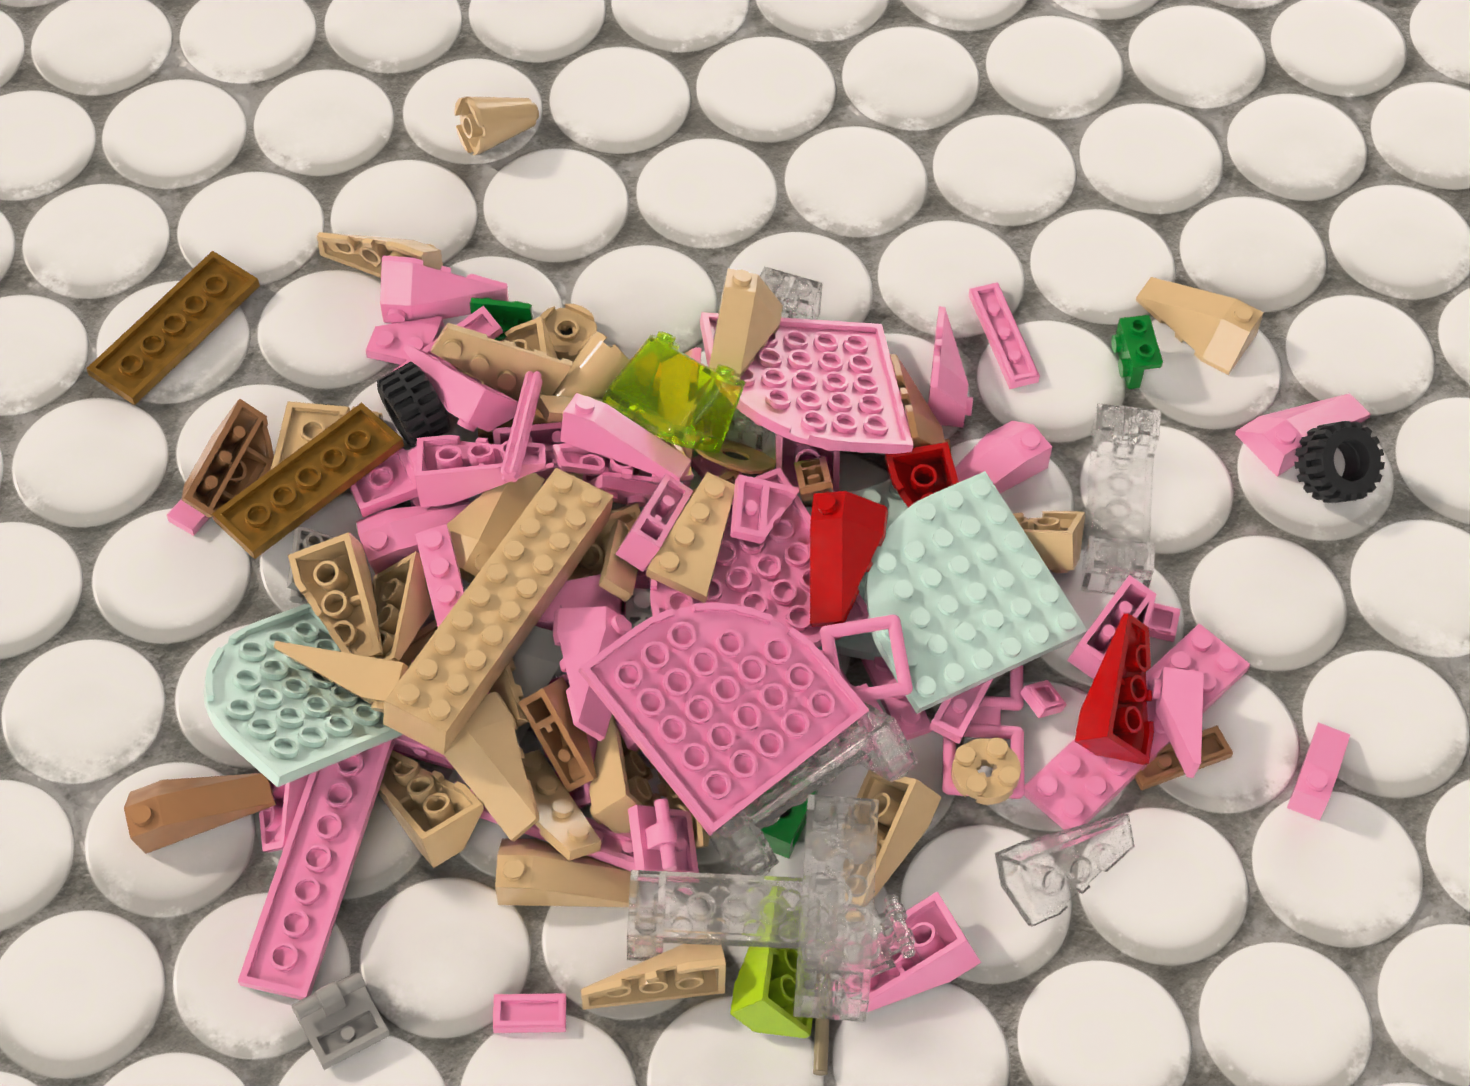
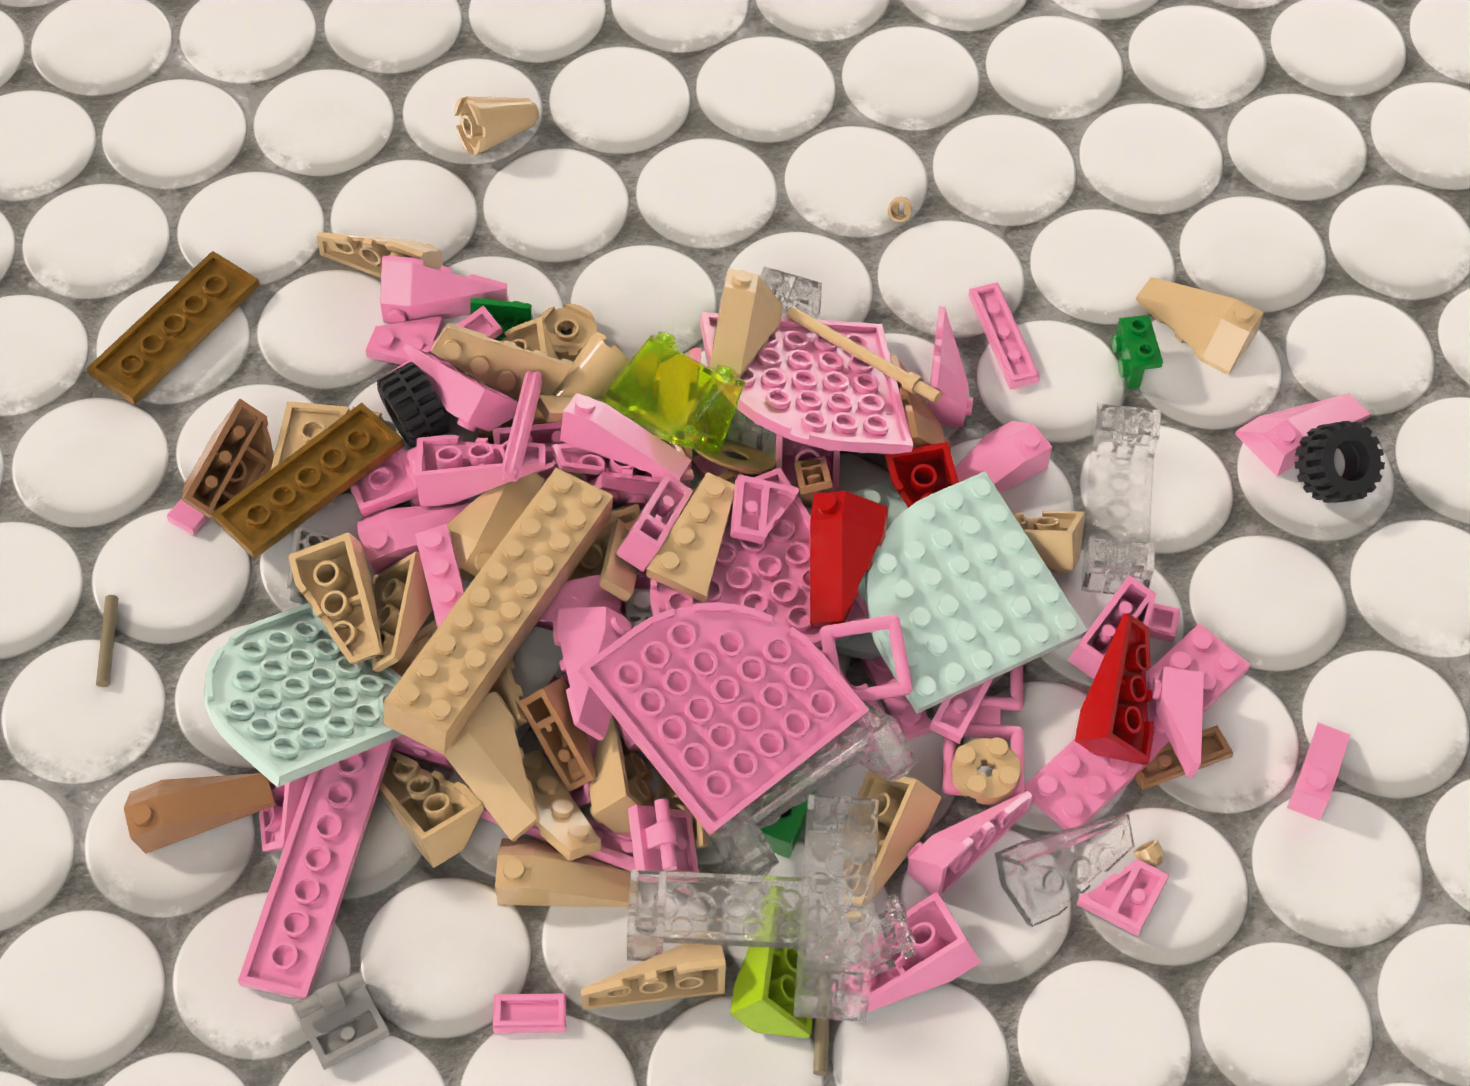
(107, 641): none -> dark tan bar
(361, 675): tan wedge -> none
(893, 209): none -> tan hinge
(910, 381): none -> tan bar
(954, 850): none -> bright pink wedge
(1043, 698): bright pink tile -> none
(1127, 896): none -> bright pink wing
(1150, 853): none -> tan hinge

